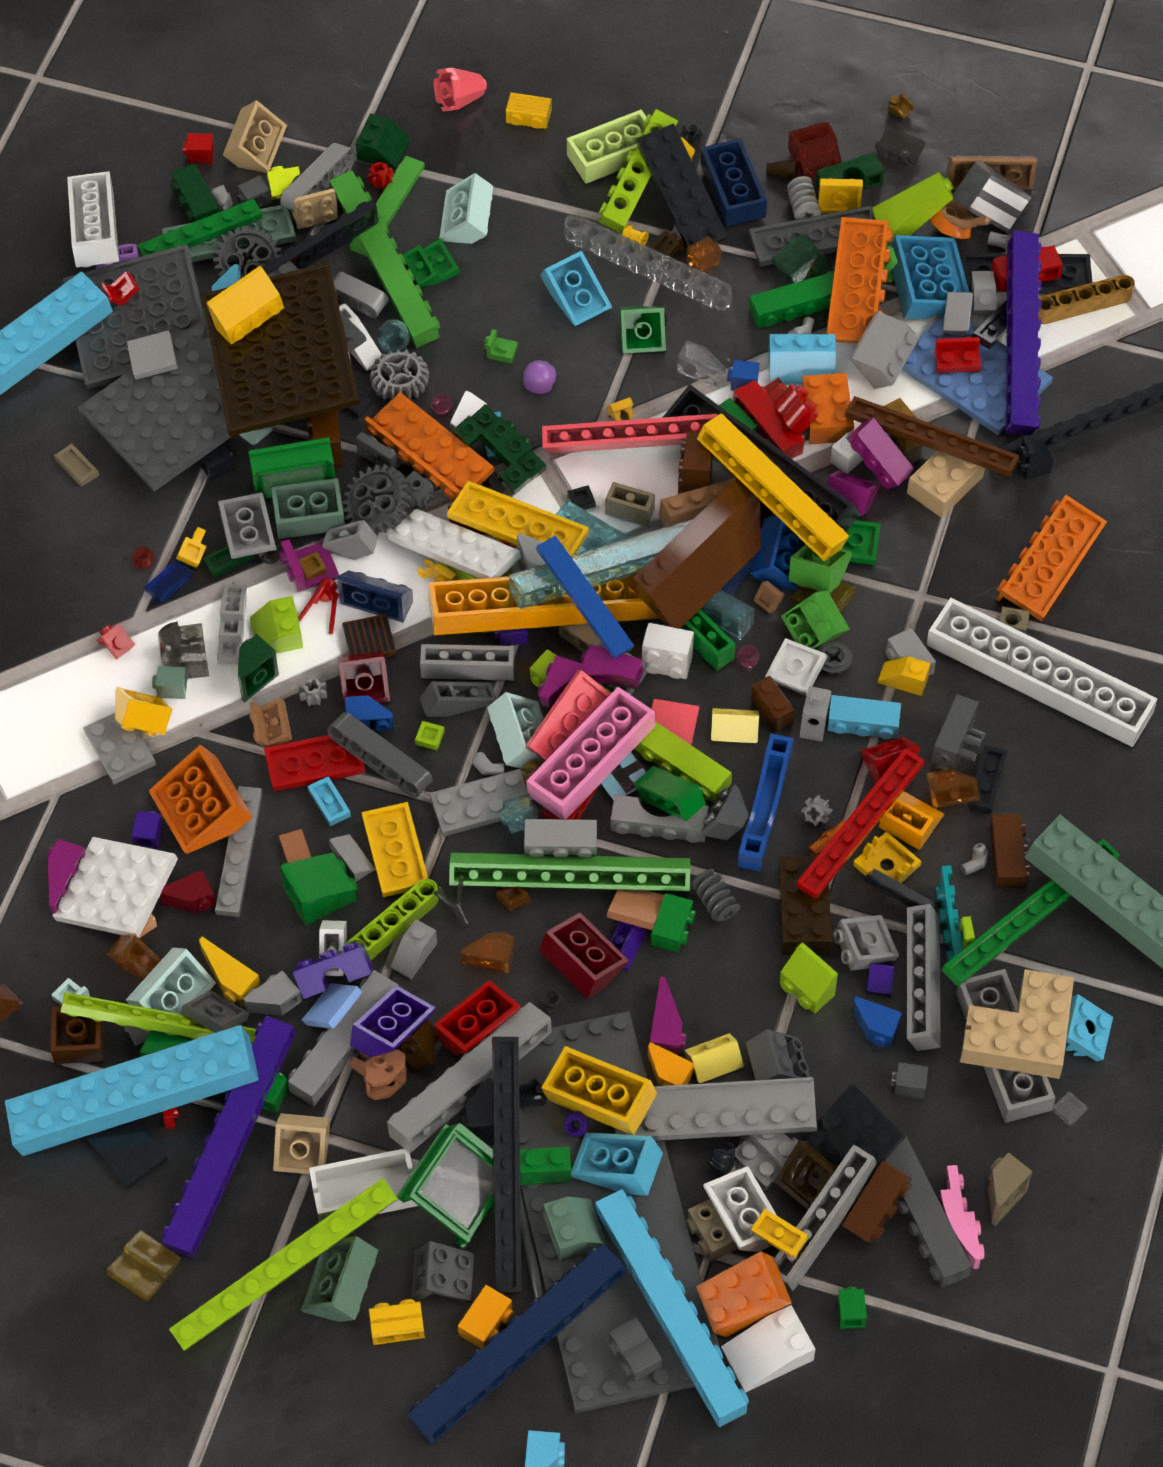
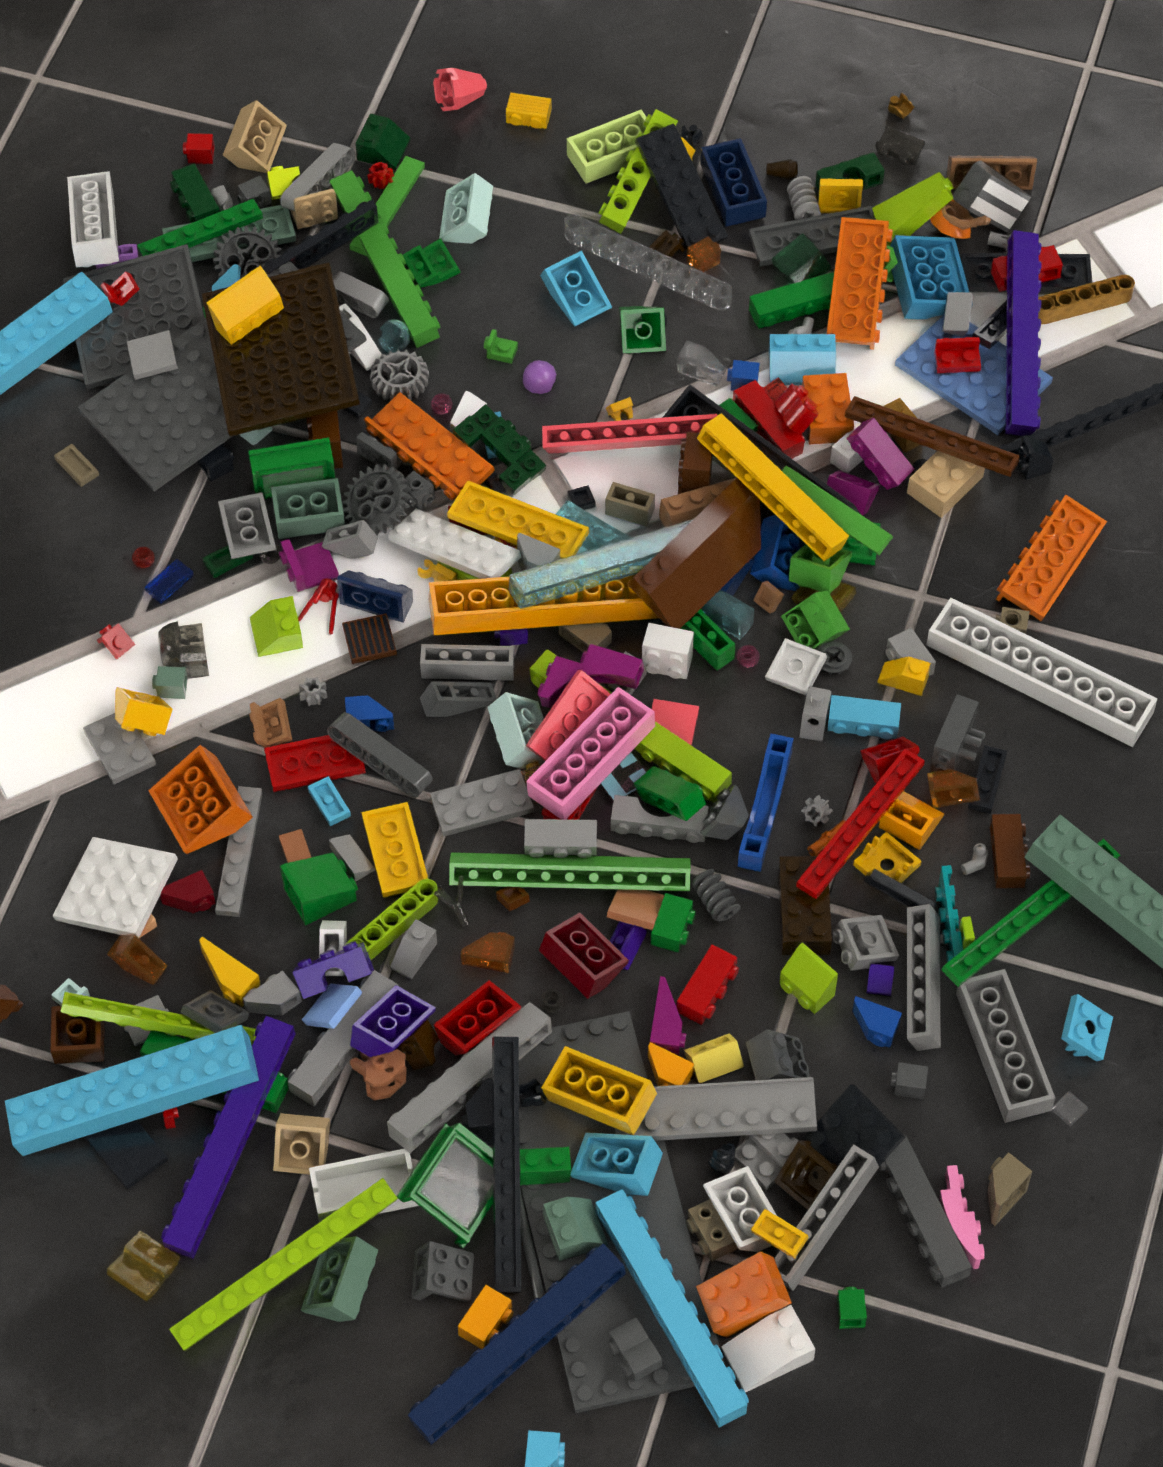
(62, 866): magenta slope -> none
(147, 829): dark purple brick -> none
(172, 983): light aqua slope -> none
(192, 549): yellow plate -> none
(232, 623): light grey slope -> none
(255, 666): dark green slope -> none
(312, 566): pearl gold tile -> none
(364, 676): dark red slope -> none
(396, 1322): yellow brick -> none
(429, 735): lime plate -> none
(484, 765): light grey arm -> none
(517, 810): clear light blue brick -> none
(569, 1124): dark purple plate -> none
(584, 597): blue tile -> none
(635, 235): yellow bush -> none
(707, 985): none -> red brick
(735, 725): light yellow panel -> none
(772, 704): reddish brown brick -> none
(814, 148): clear red slope -> none
(844, 516): none -> bright green tile
(878, 1202): reddish brown brick -> none
(883, 350): light grey slope -> none
(983, 293): light grey slope -> none
(1025, 1040): tan piece -> none

